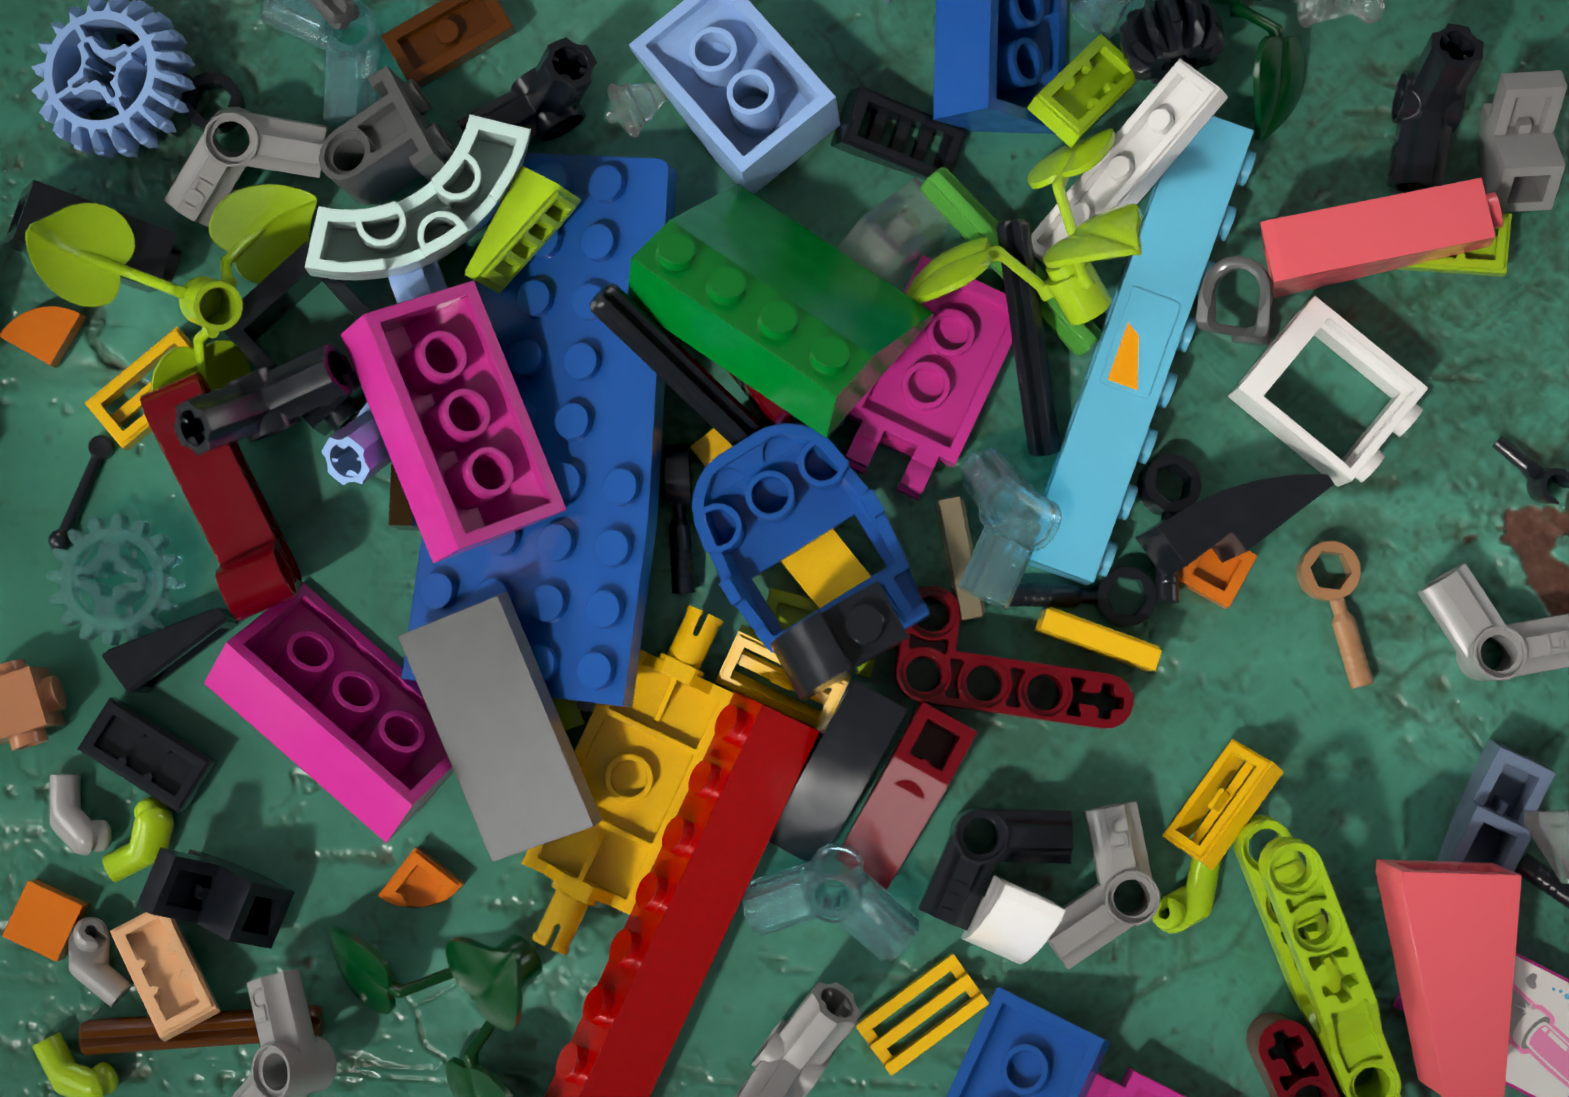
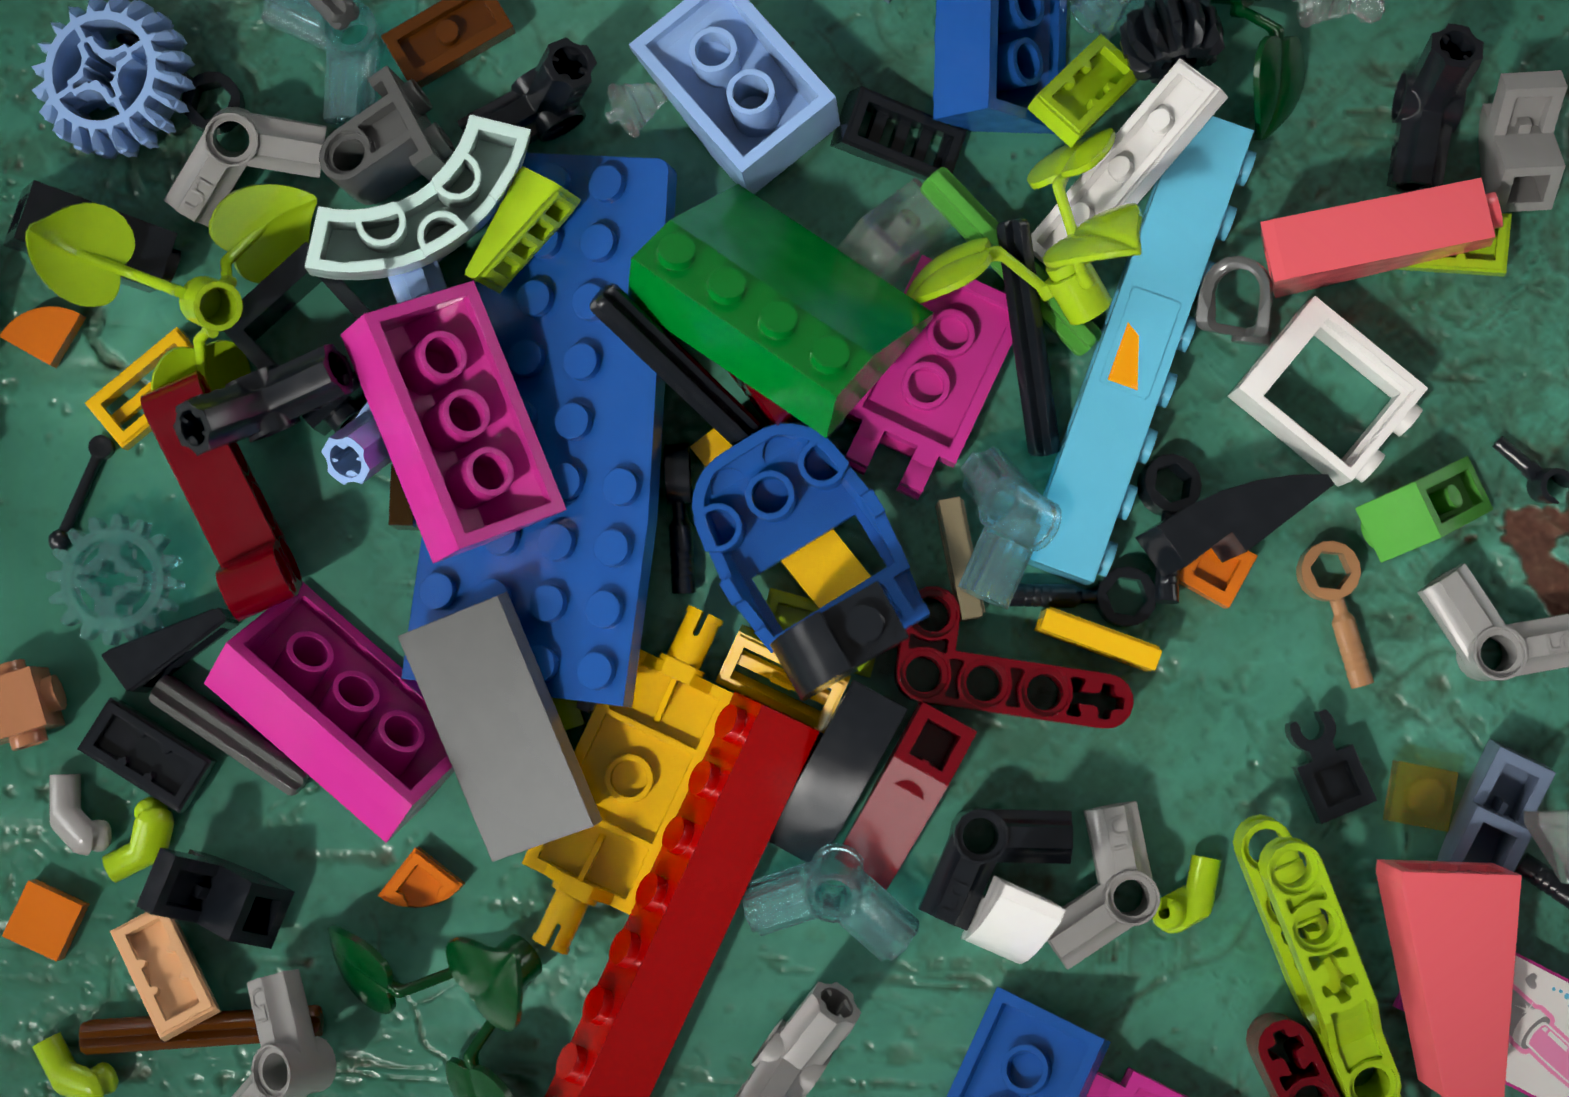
(91, 961): light grey arm -> none
(228, 734): none -> dark grey axle
(936, 1032): yellow tile -> none
(1229, 807): yellow tile -> none
(1332, 776): none -> black plate
(1420, 795): none -> clear yellow plate
(1423, 510): none -> bright green slope

